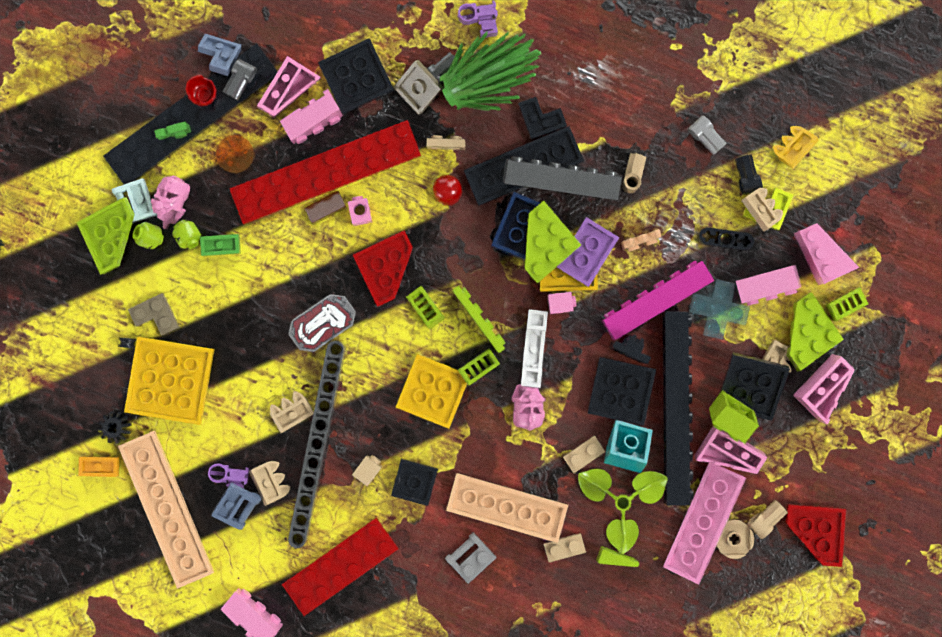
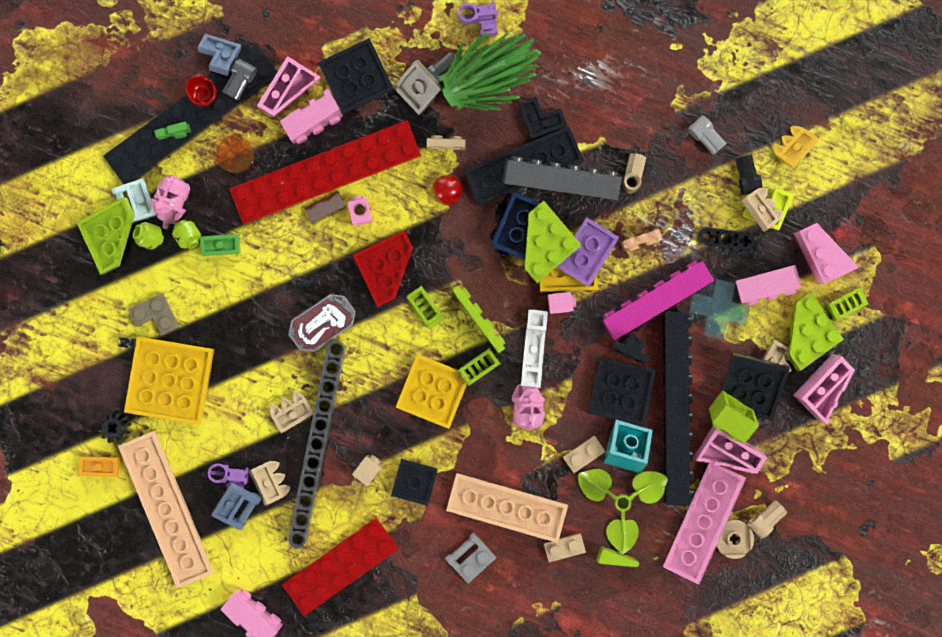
(820, 531): red plate -> none

